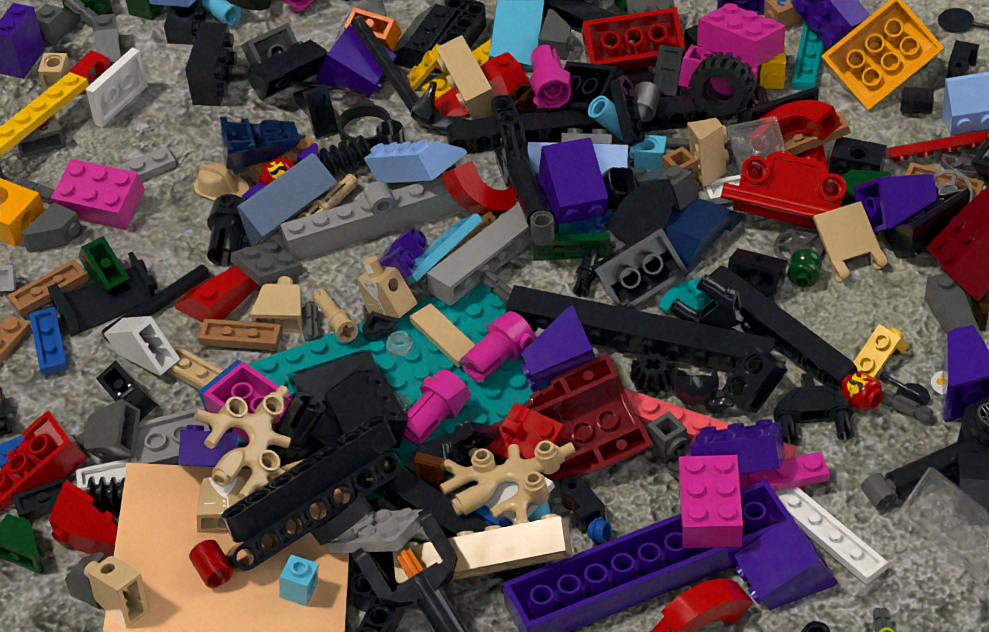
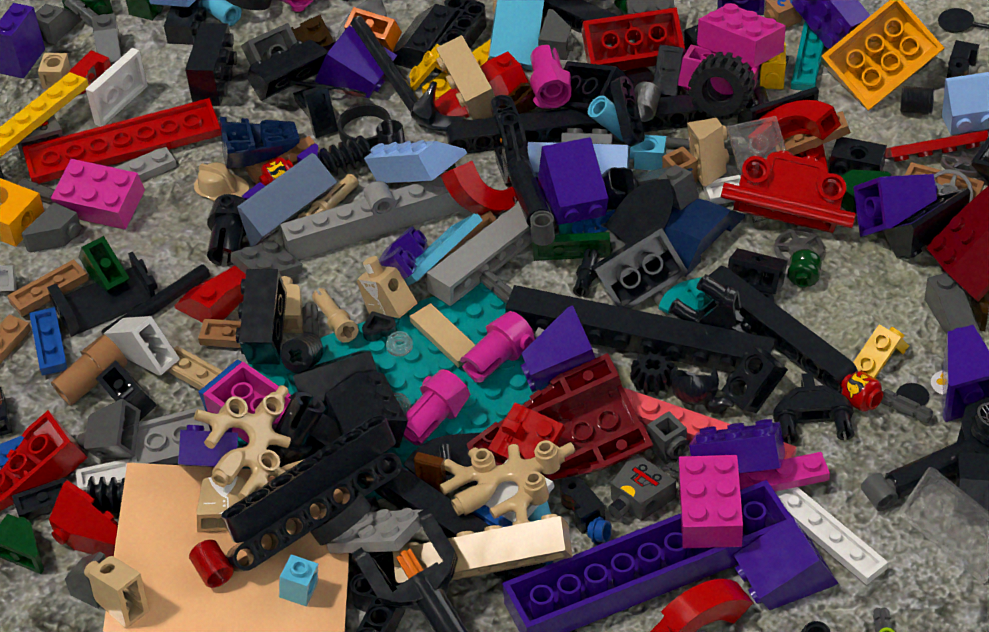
(82, 374): none -> medium nougat piece
(123, 140): none -> red plate
(262, 316): none -> black brick
(302, 352): none -> black piece
(316, 31): none -> dark brown plate
(469, 436): black wing -> none
(640, 489): none -> dark grey torso
(847, 235): tan flag -> none
(924, 398): black hinge -> none

